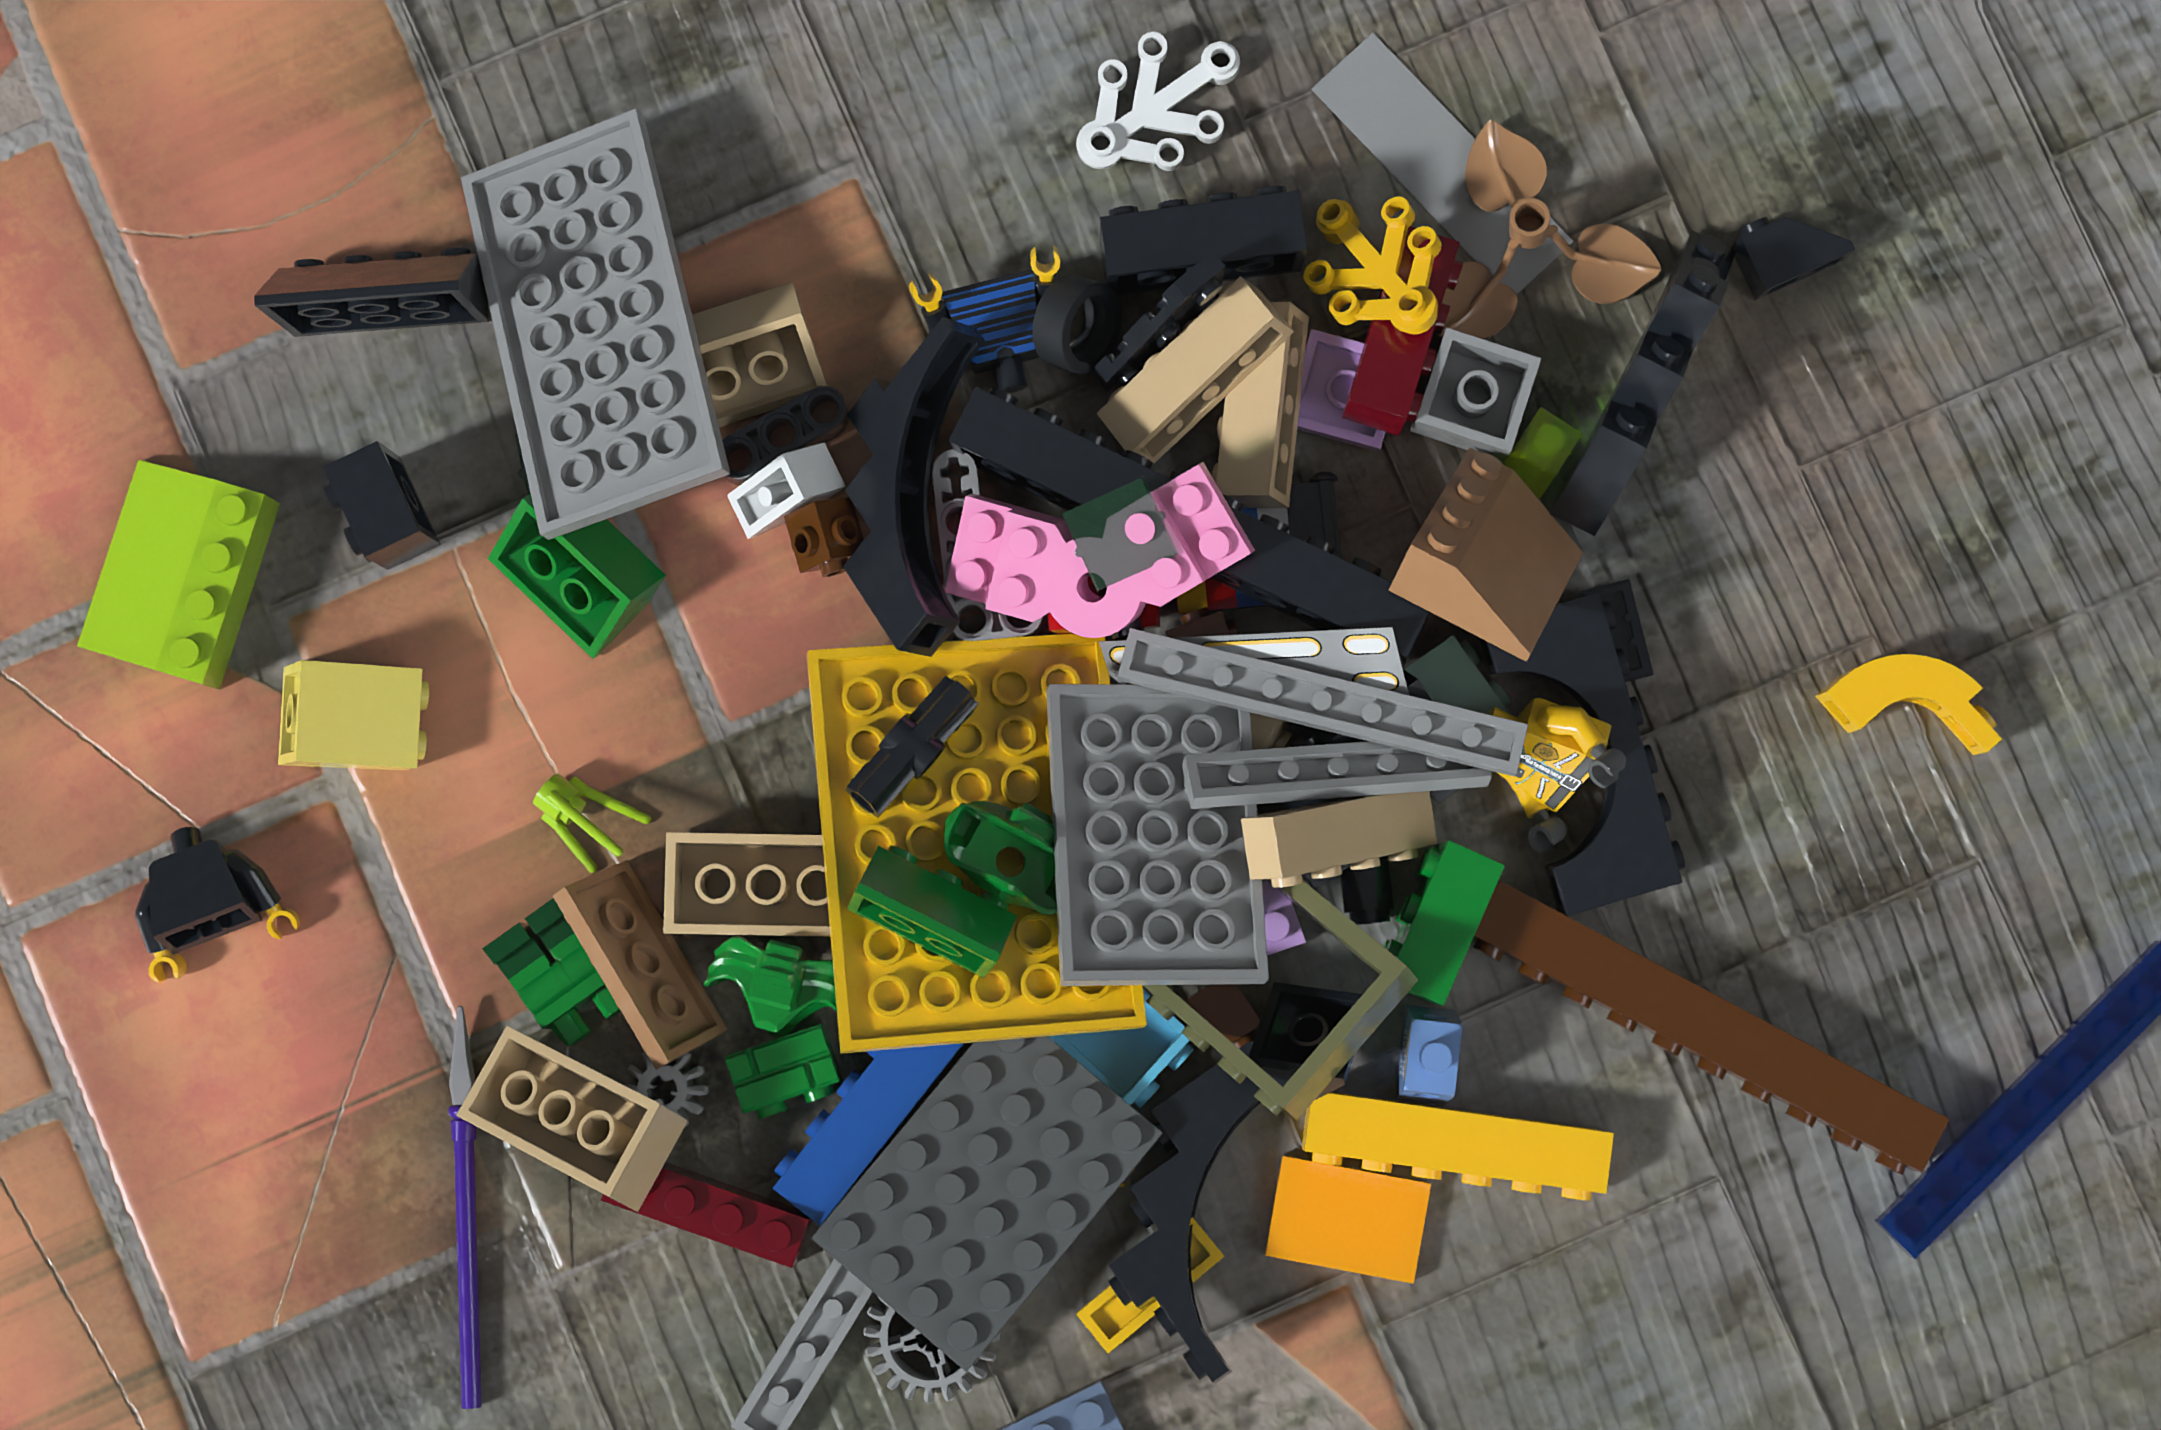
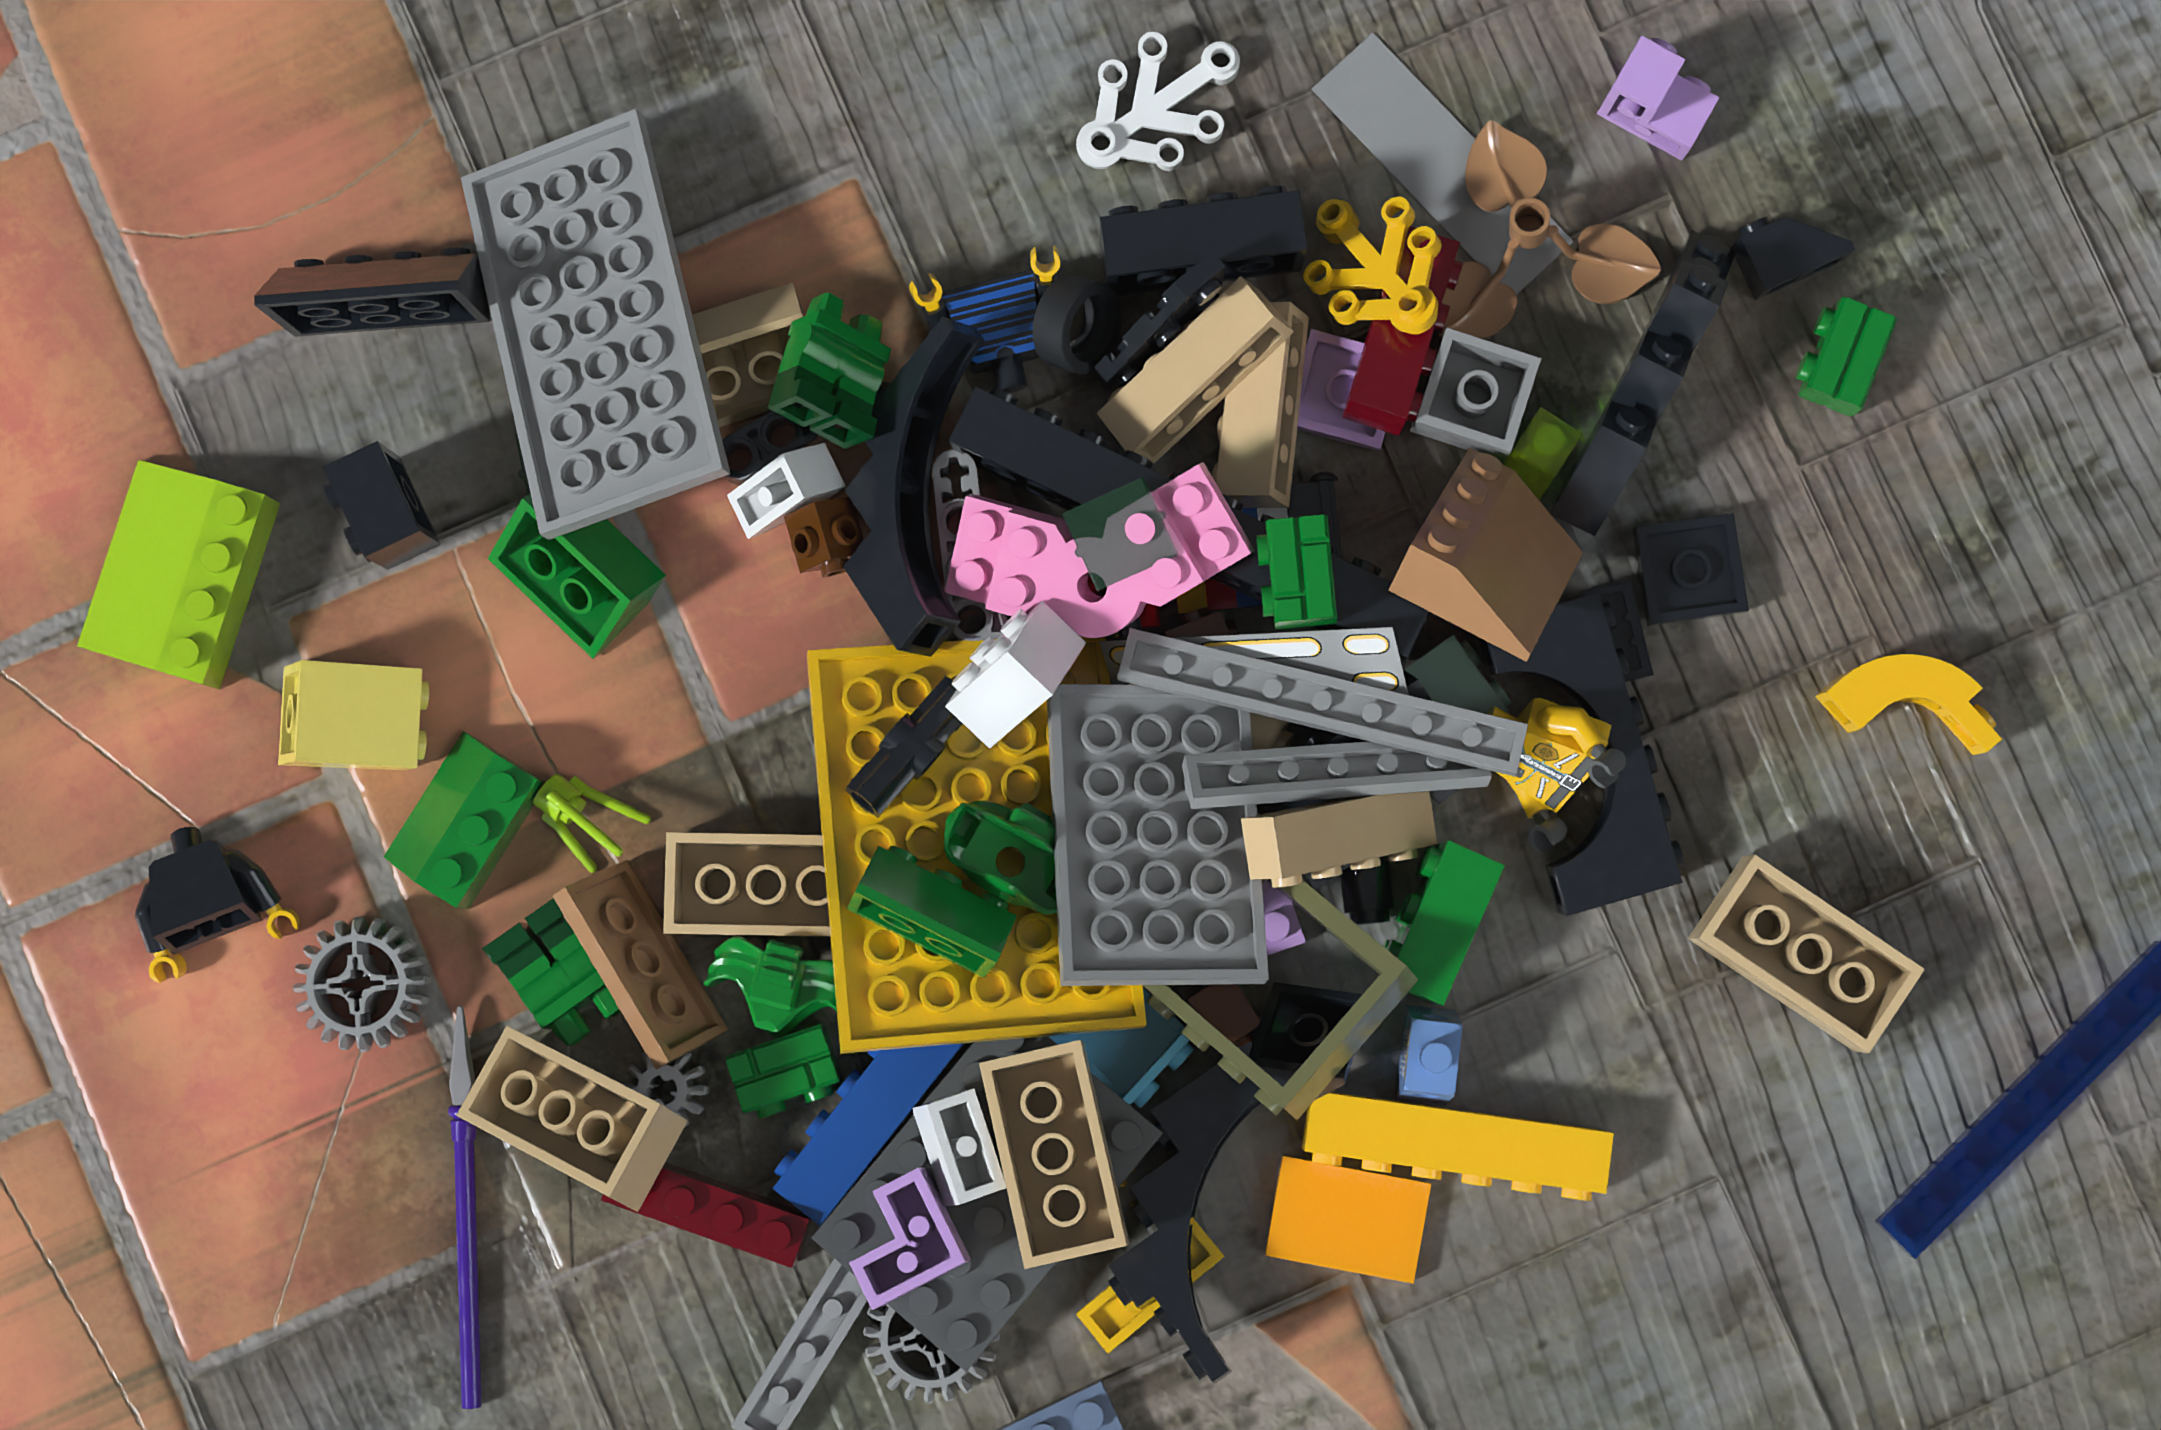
(360, 960): none -> light grey gear
(464, 821): none -> green slope
(831, 372): none -> hips
(923, 1244): none -> lavender brick
(959, 1148): none -> white brick
(1014, 673): none -> white brick
(1054, 1154): none -> tan brick
(1299, 572): none -> green brick
(1657, 101): none -> lavender brick
(1690, 569): none -> black plate
(1710, 1029): reddish brown brick -> none
(1806, 954): none -> tan brick
(1845, 356): none -> green brick

